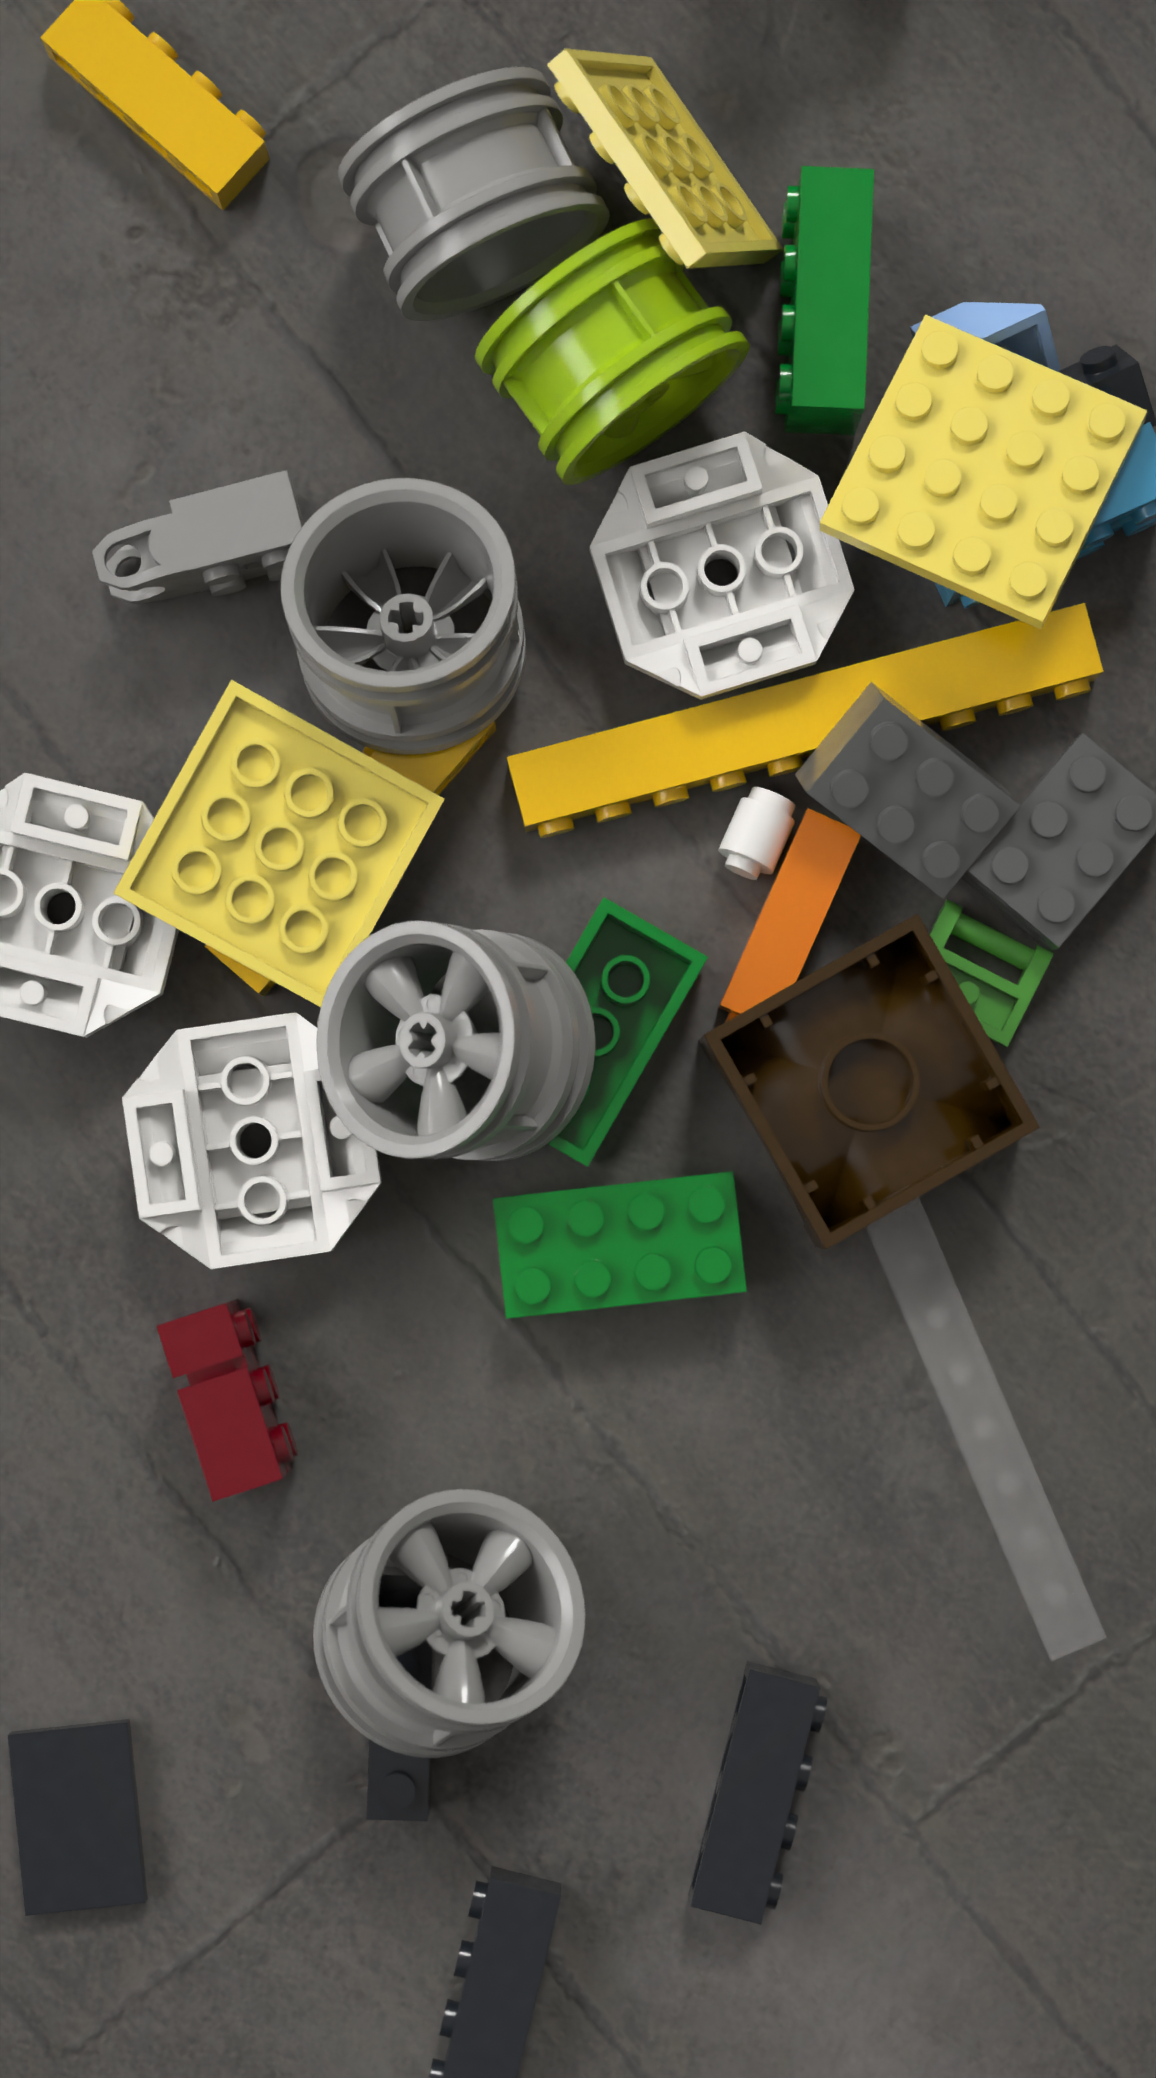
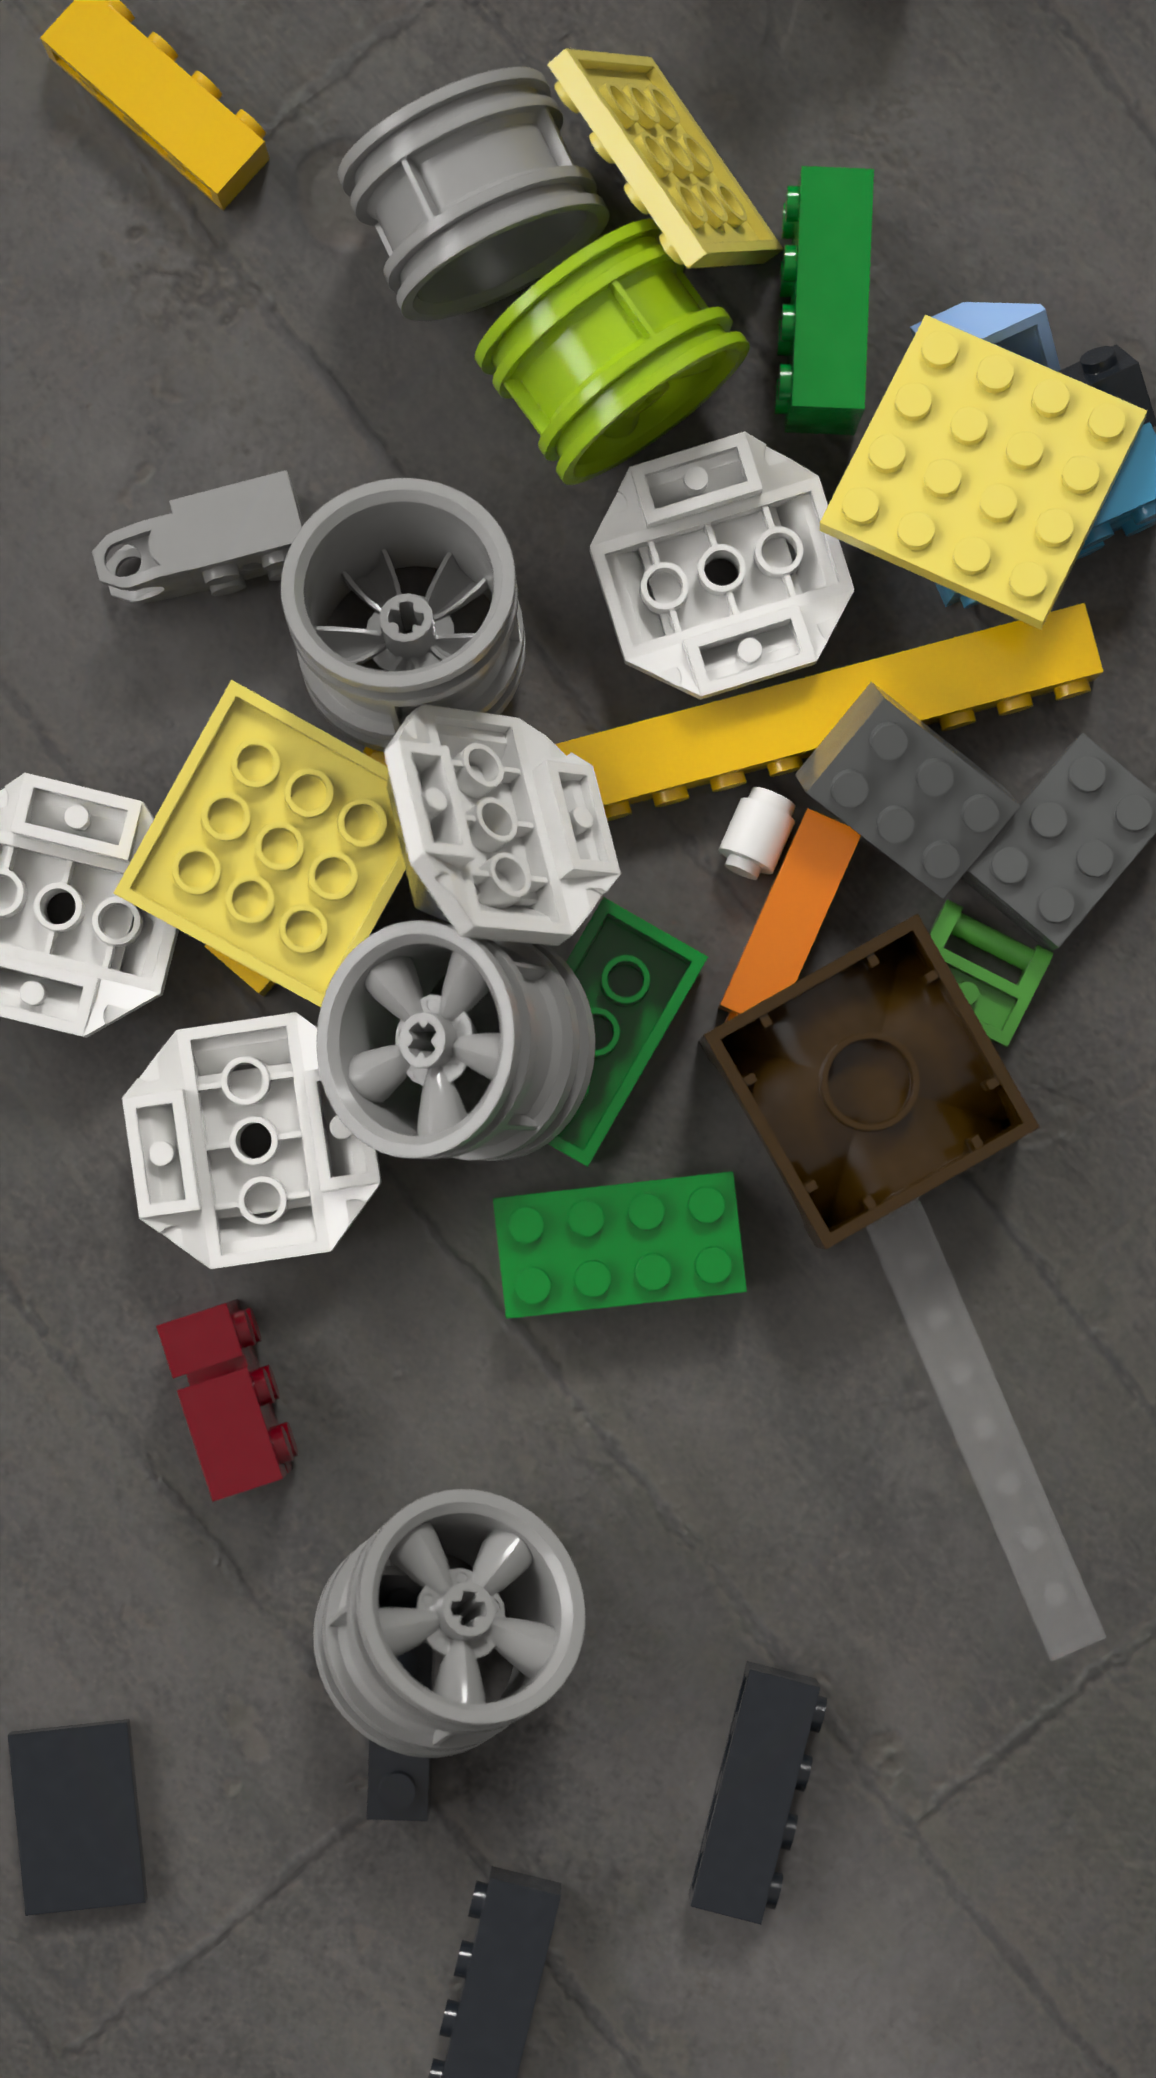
(497, 826): none -> white piece

